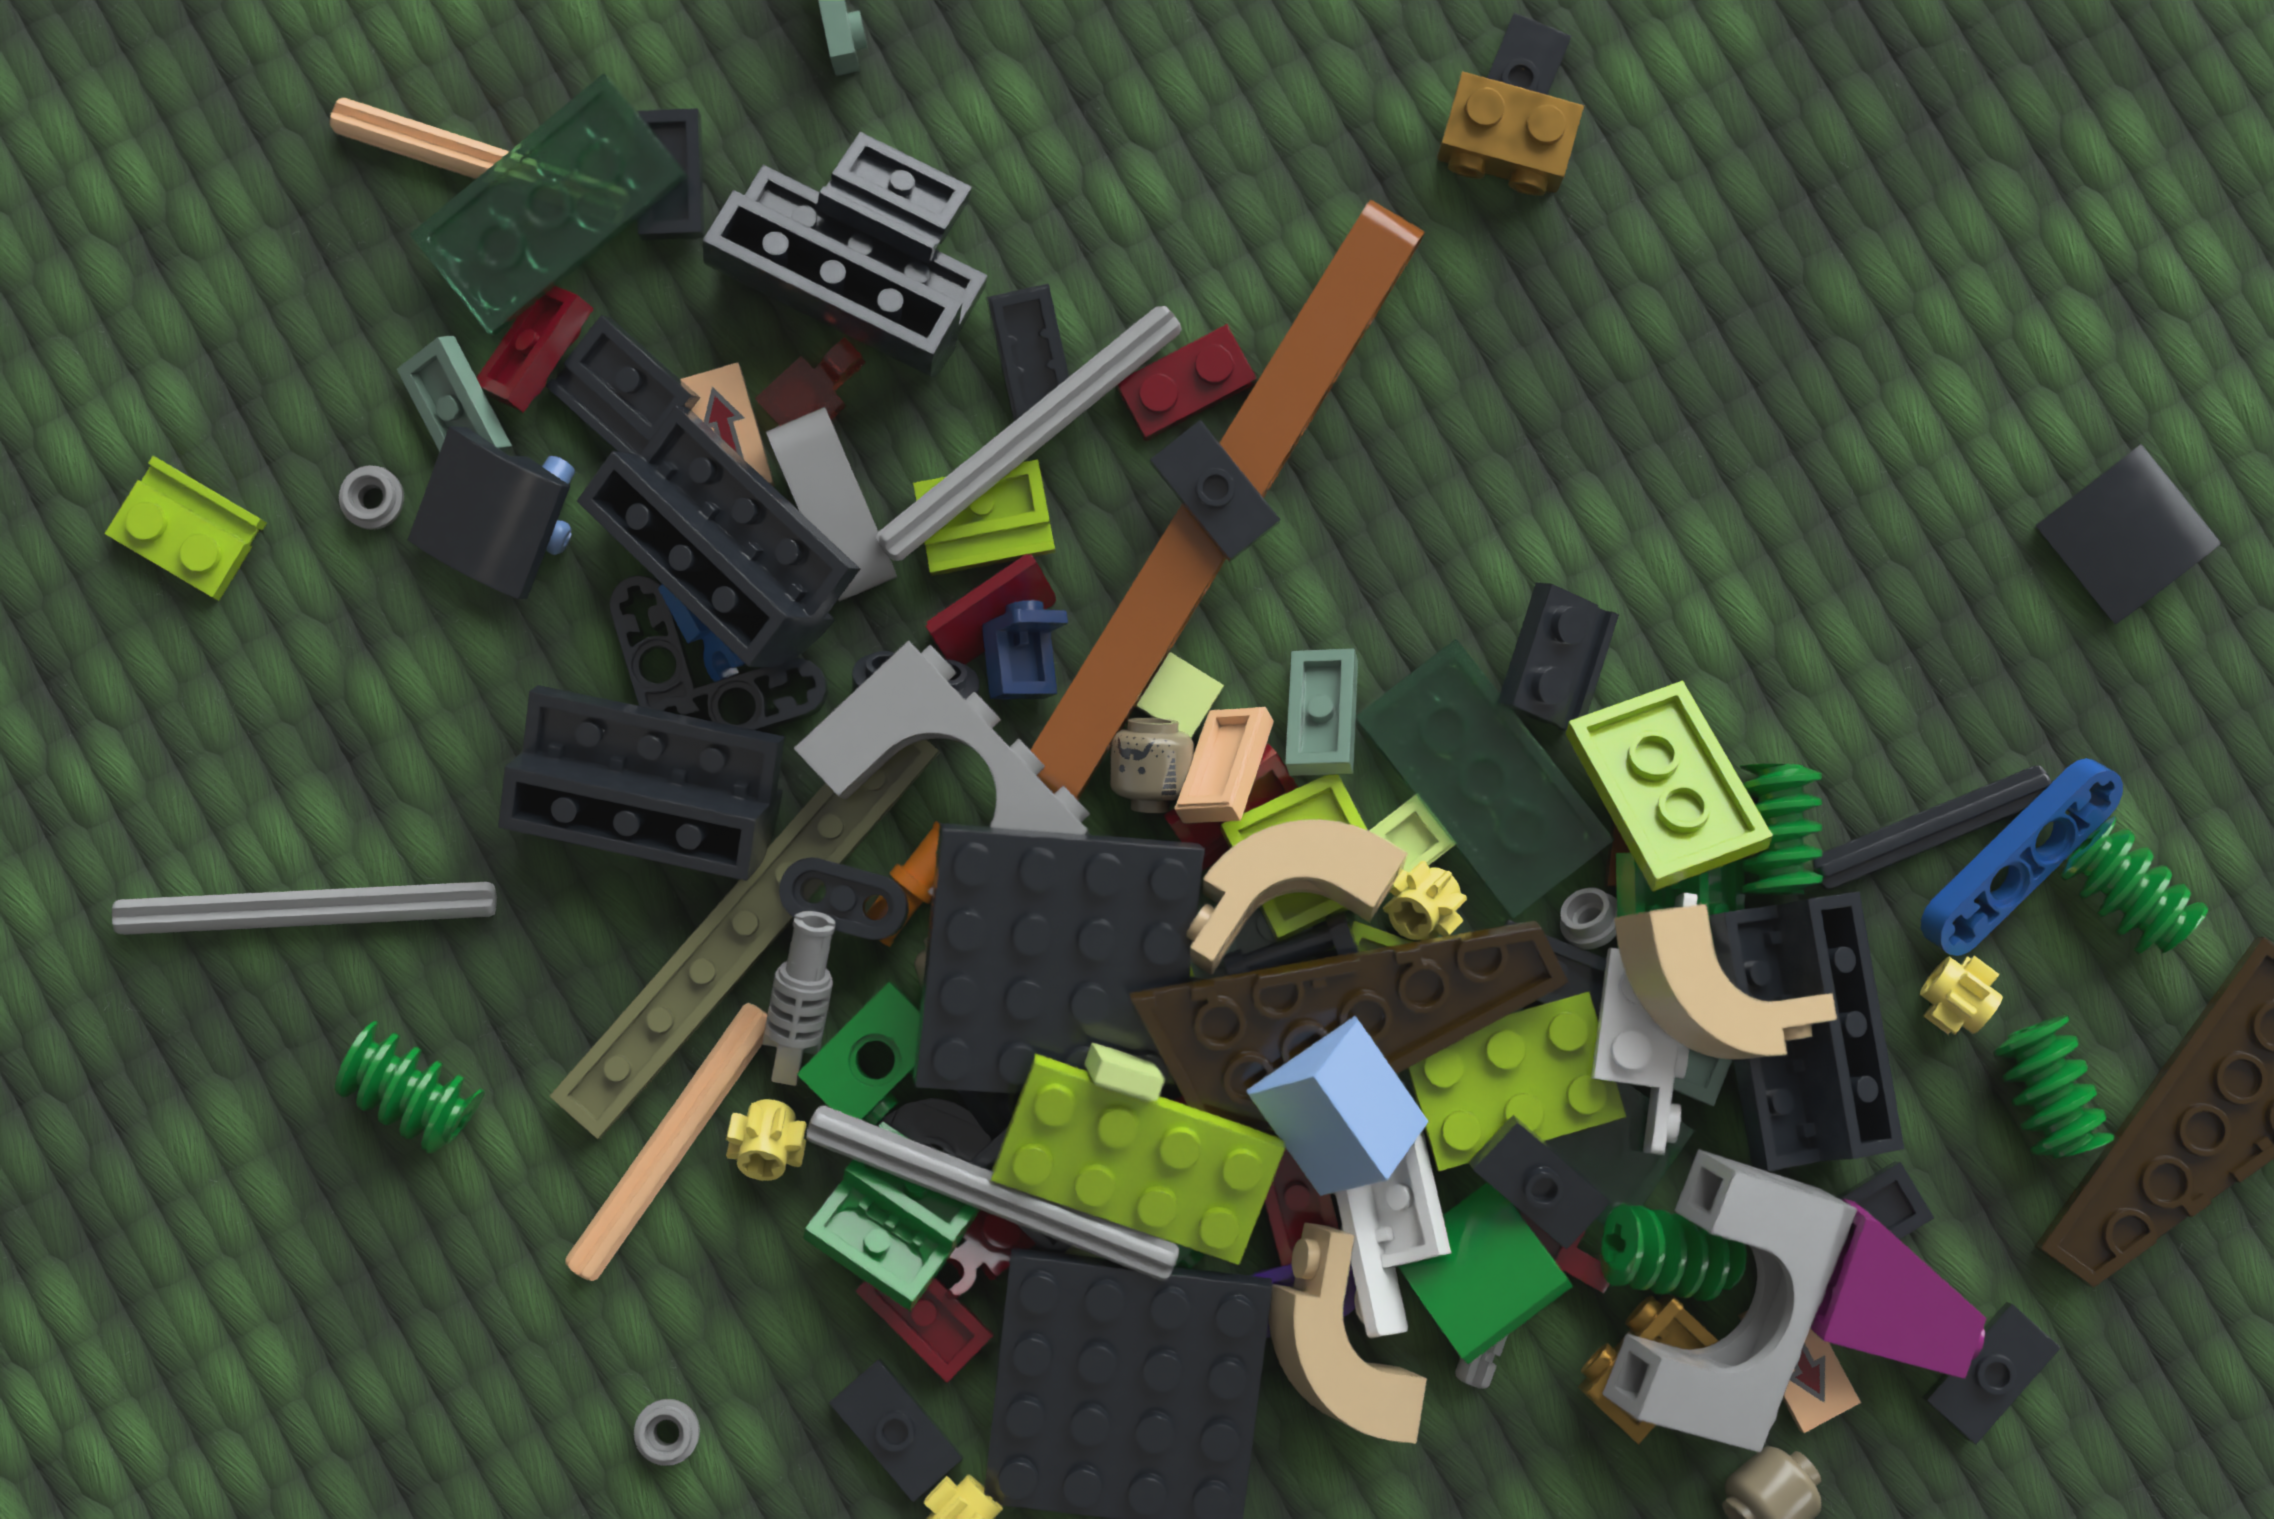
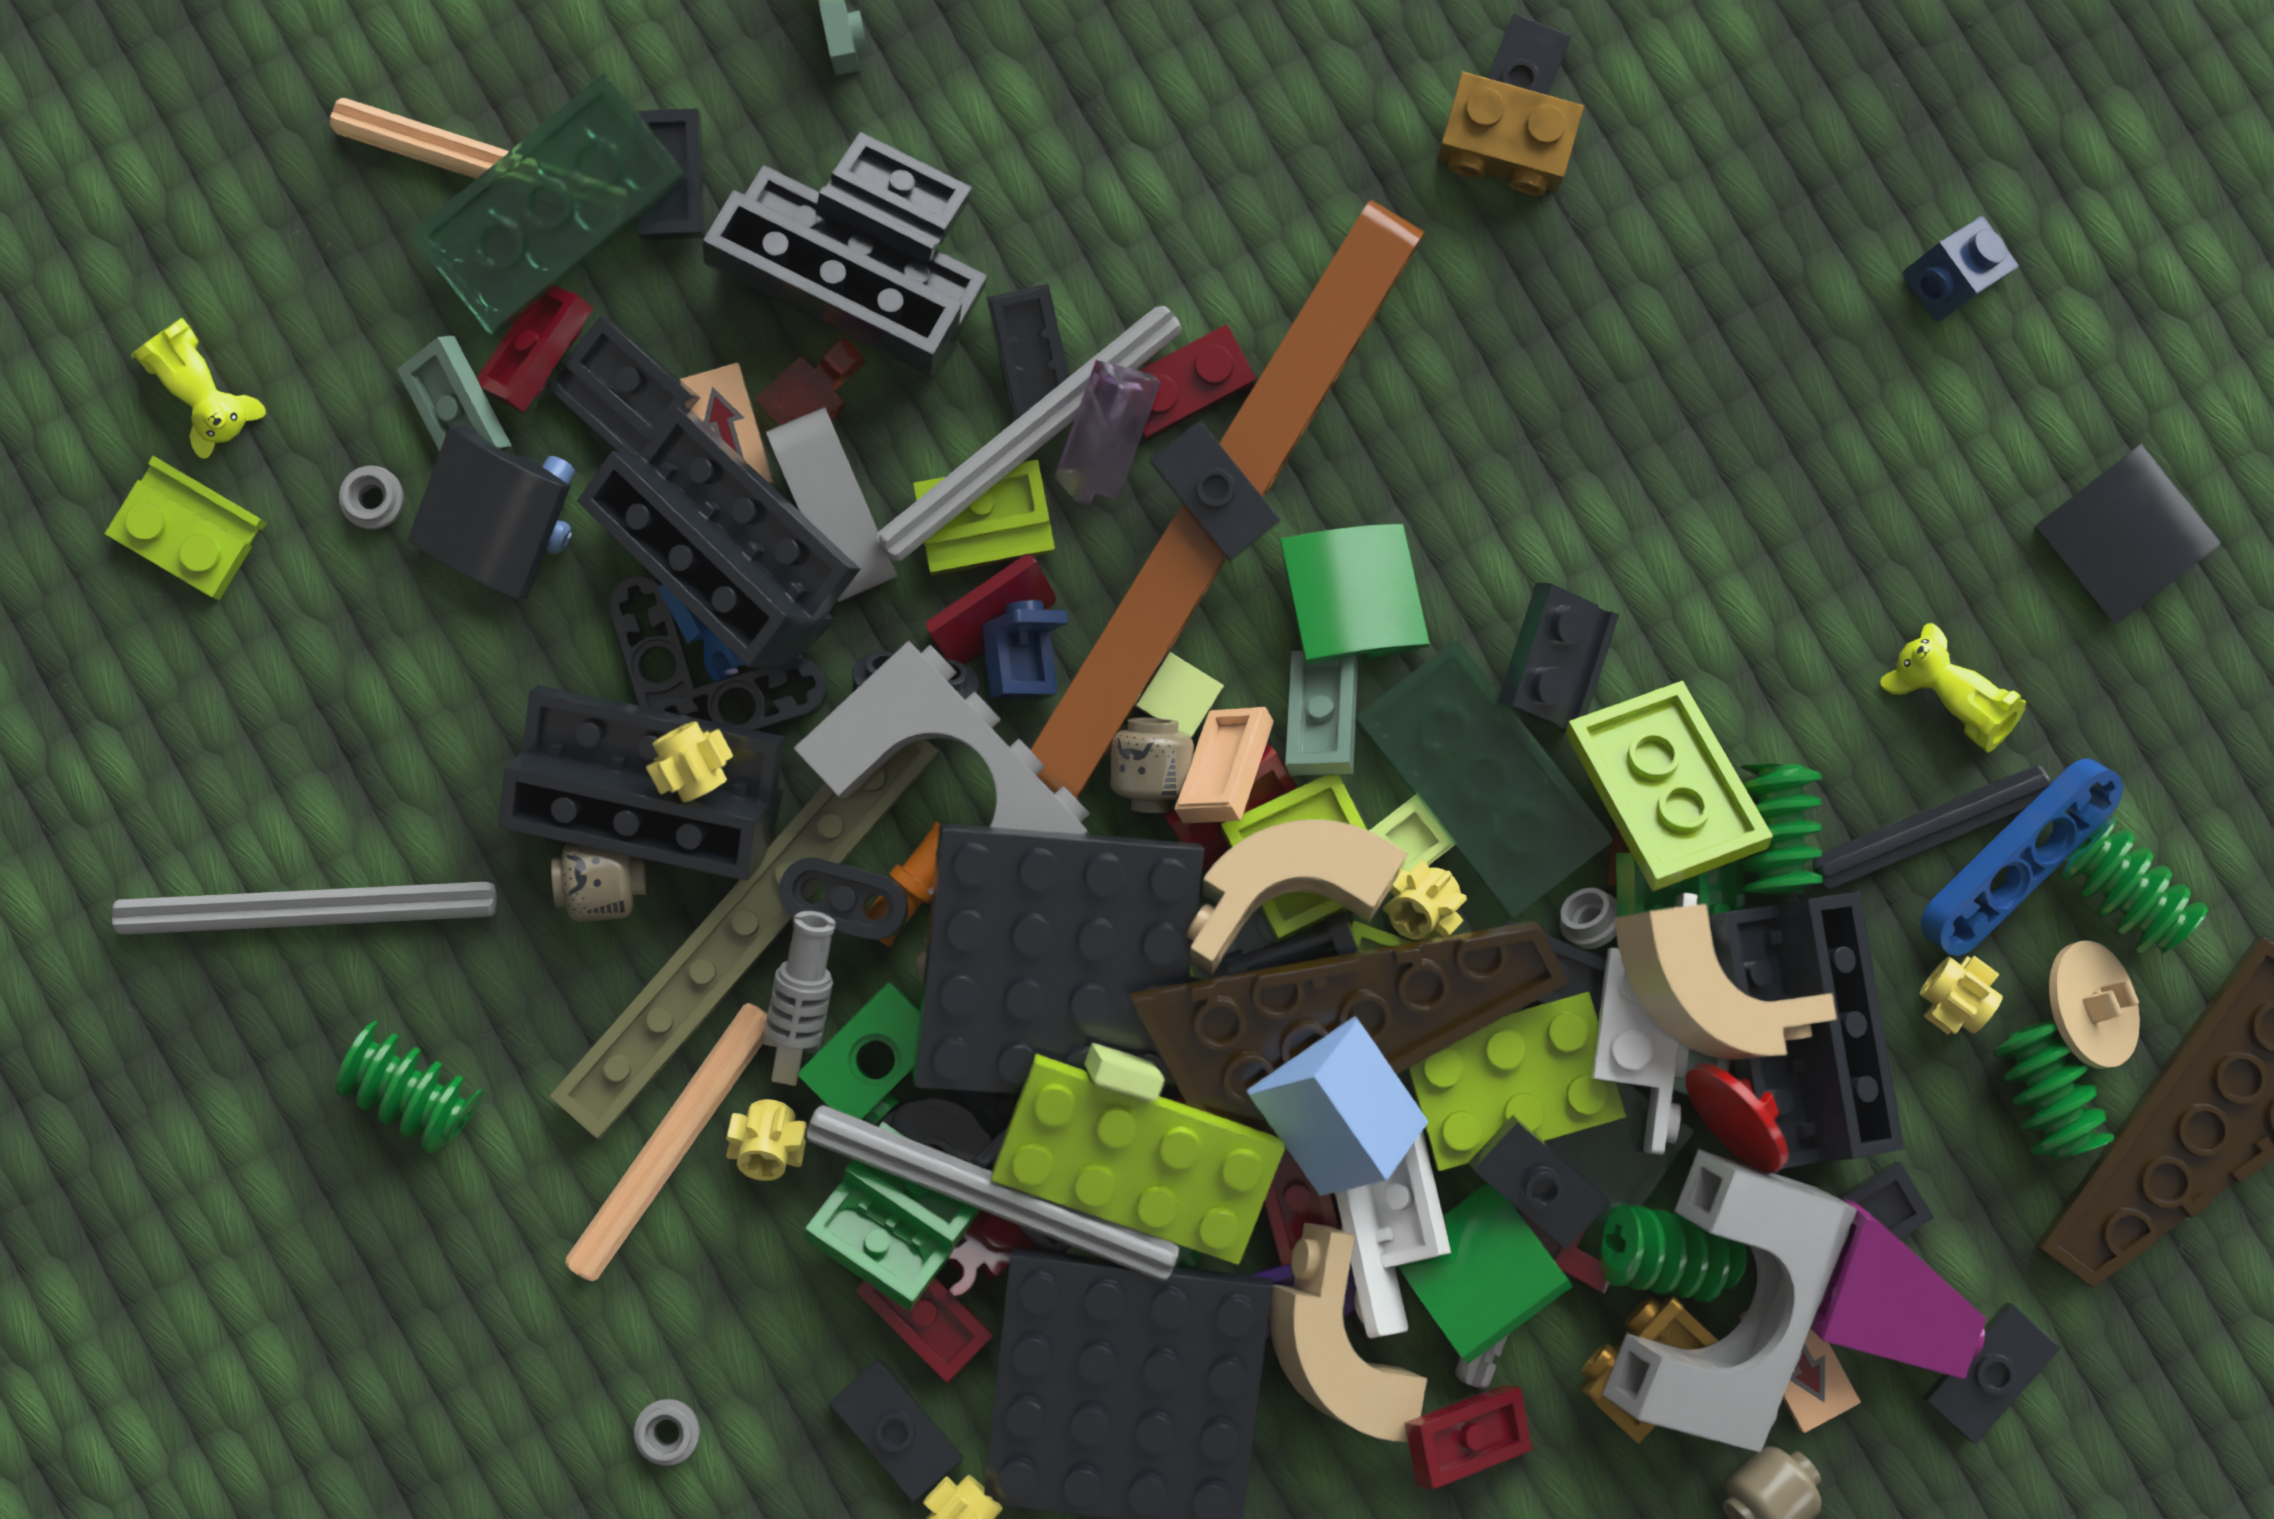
(186, 375): none -> neon yellow animal
(596, 883): none -> dark tan head
(689, 761): none -> light yellow gear
(1106, 431): none -> clear purple panel
(1354, 592): none -> slope
(1468, 1436): none -> dark red plate
(1738, 1116): none -> red piece
(1959, 268): none -> dark blue bracket
(1982, 707): none -> neon yellow animal
(2094, 1004): none -> tan piece

